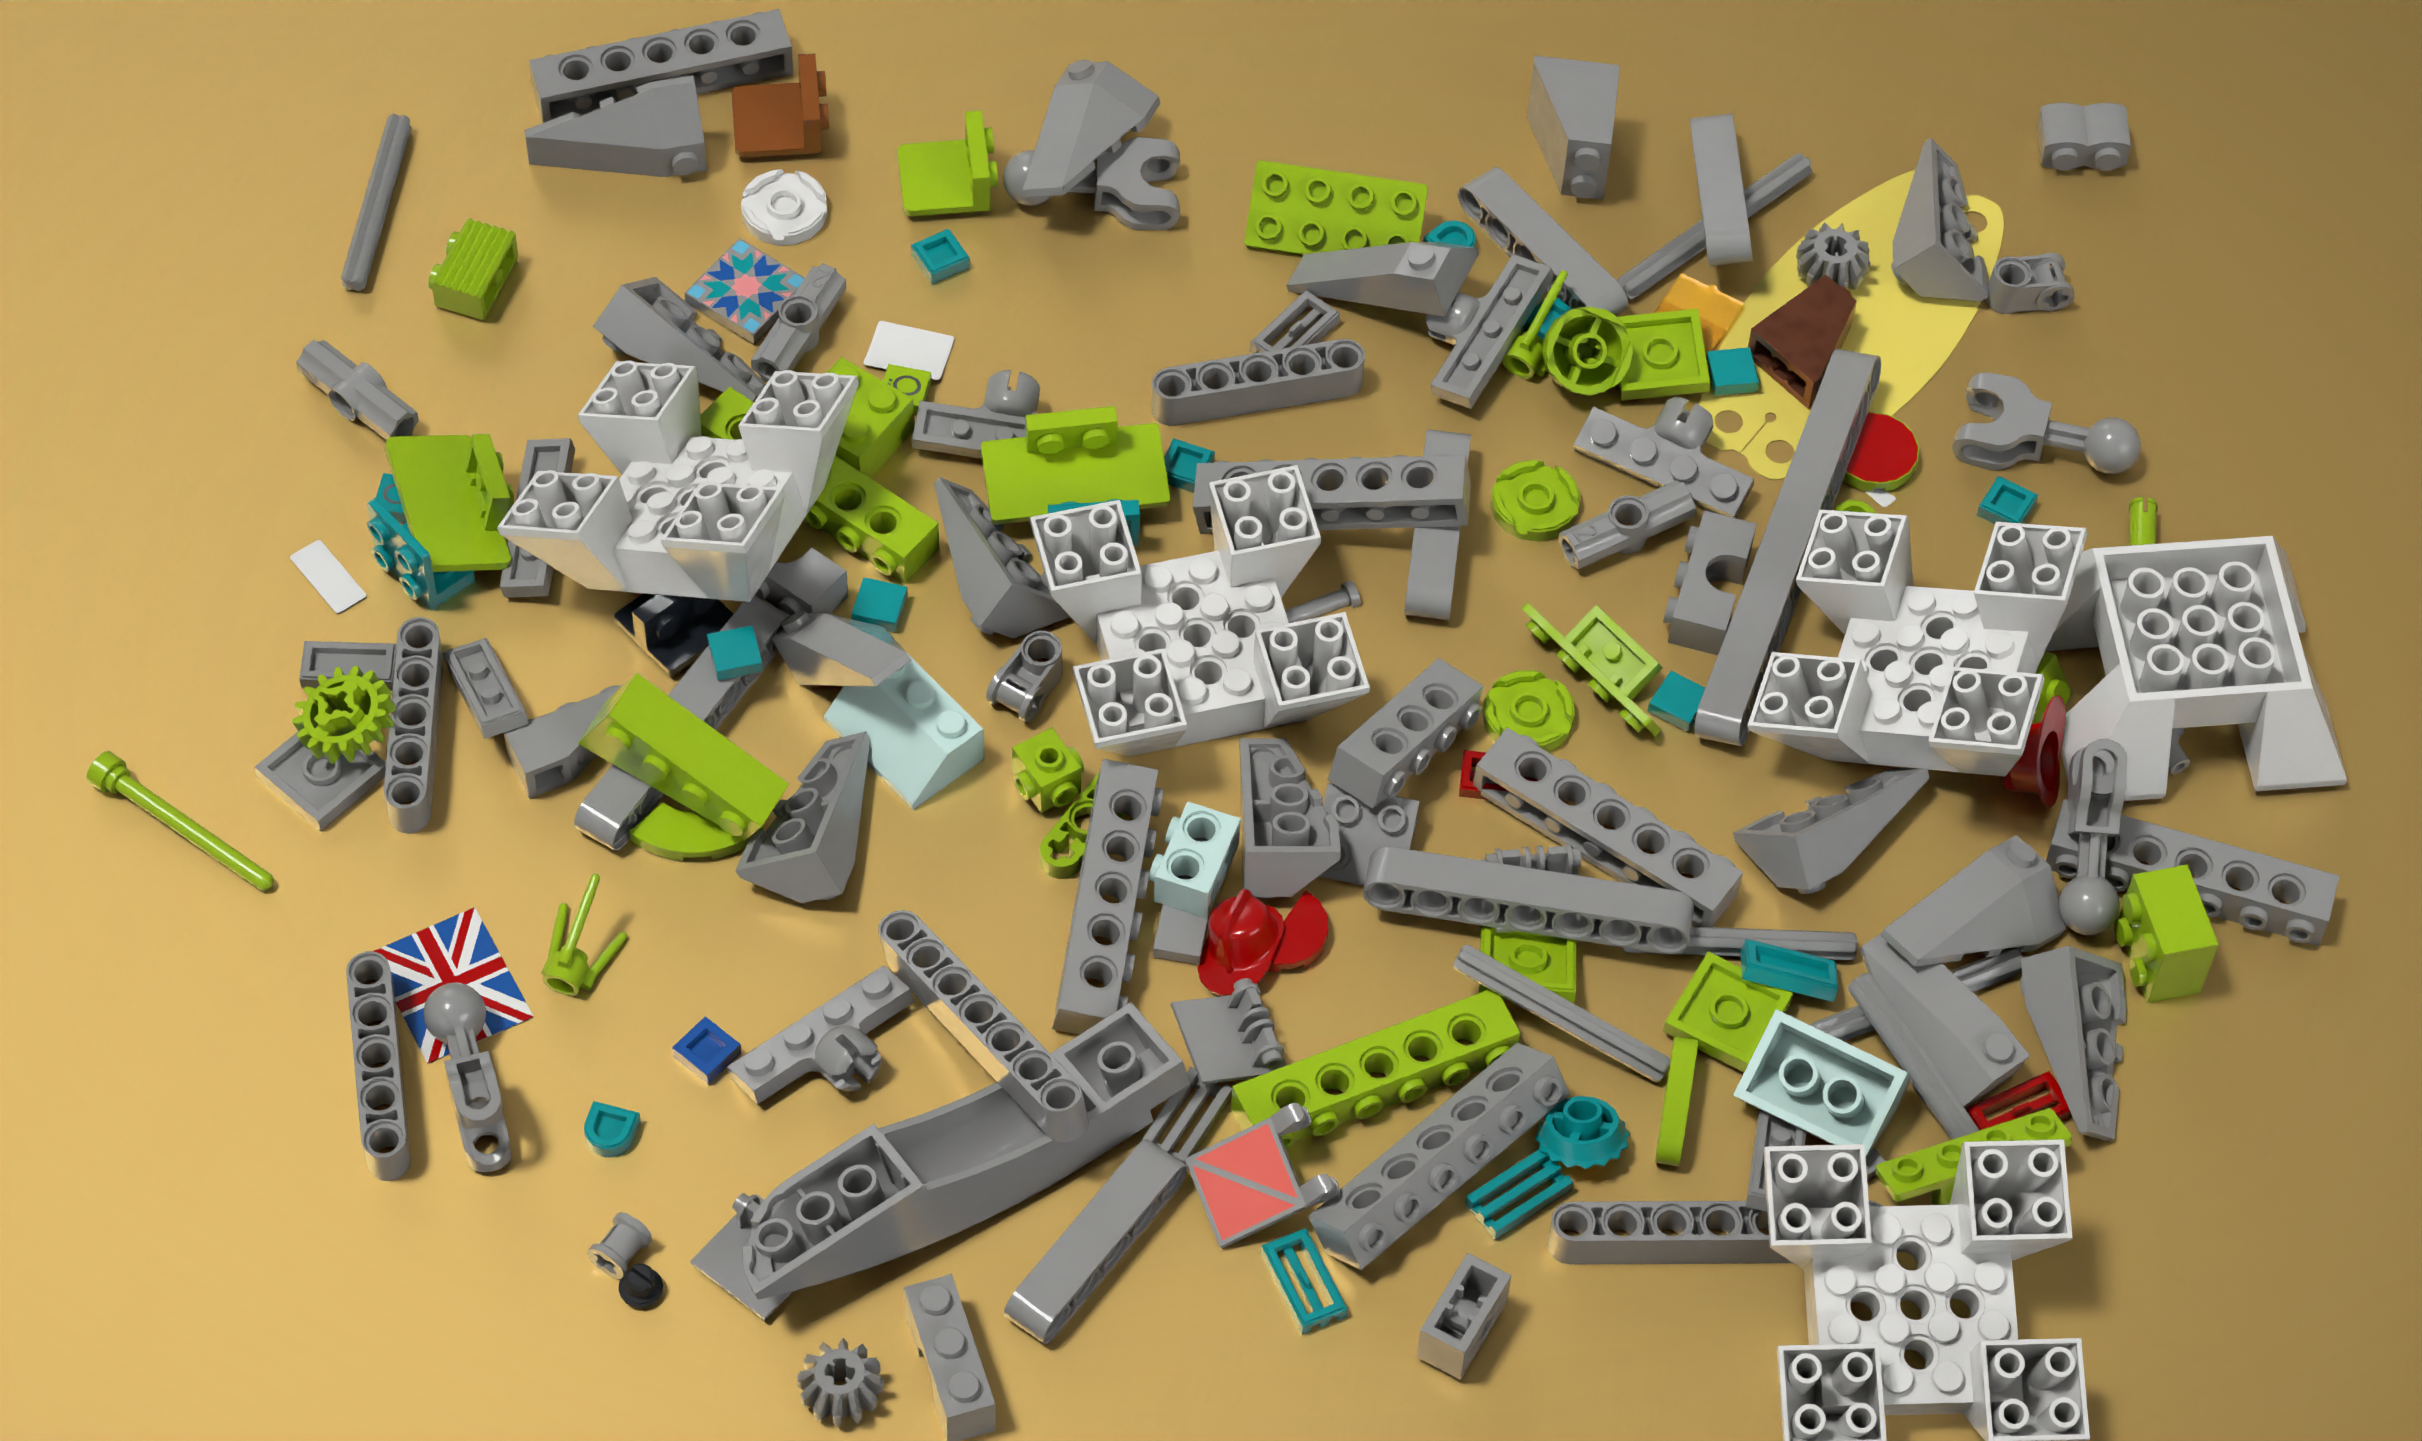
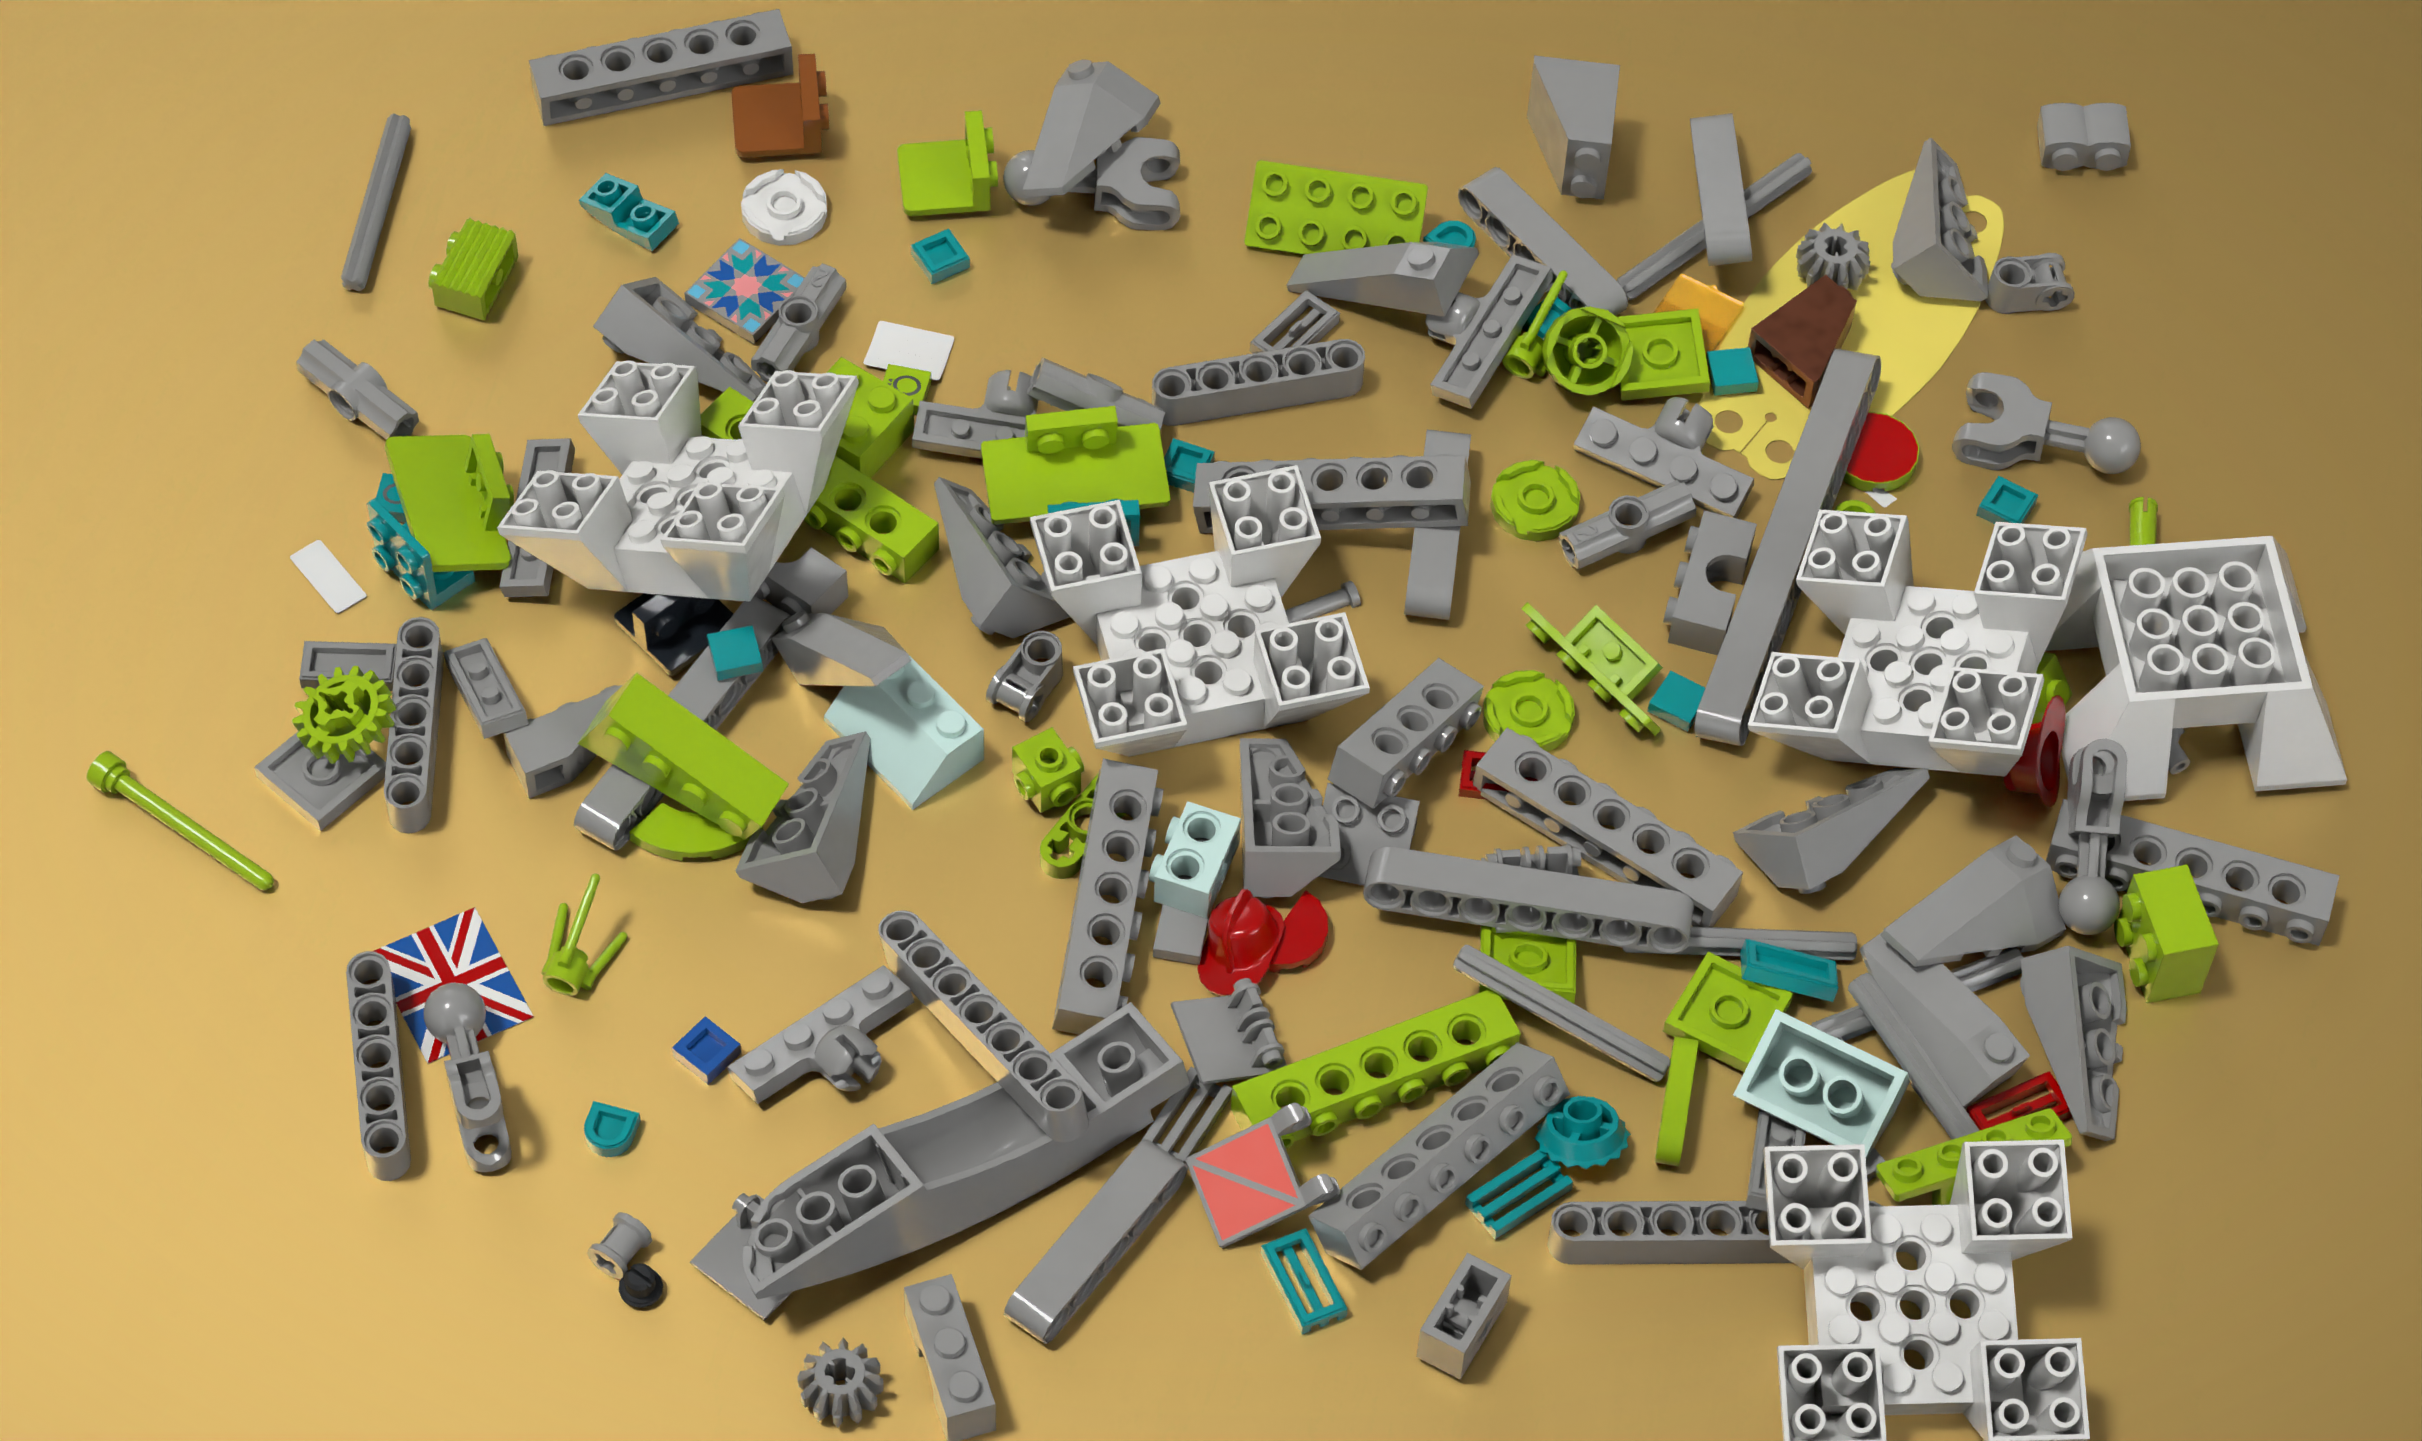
(624, 211): none -> teal slope
(640, 135): light grey wedge -> none
(880, 603): teal tile -> none
(1075, 391): none -> light grey piece

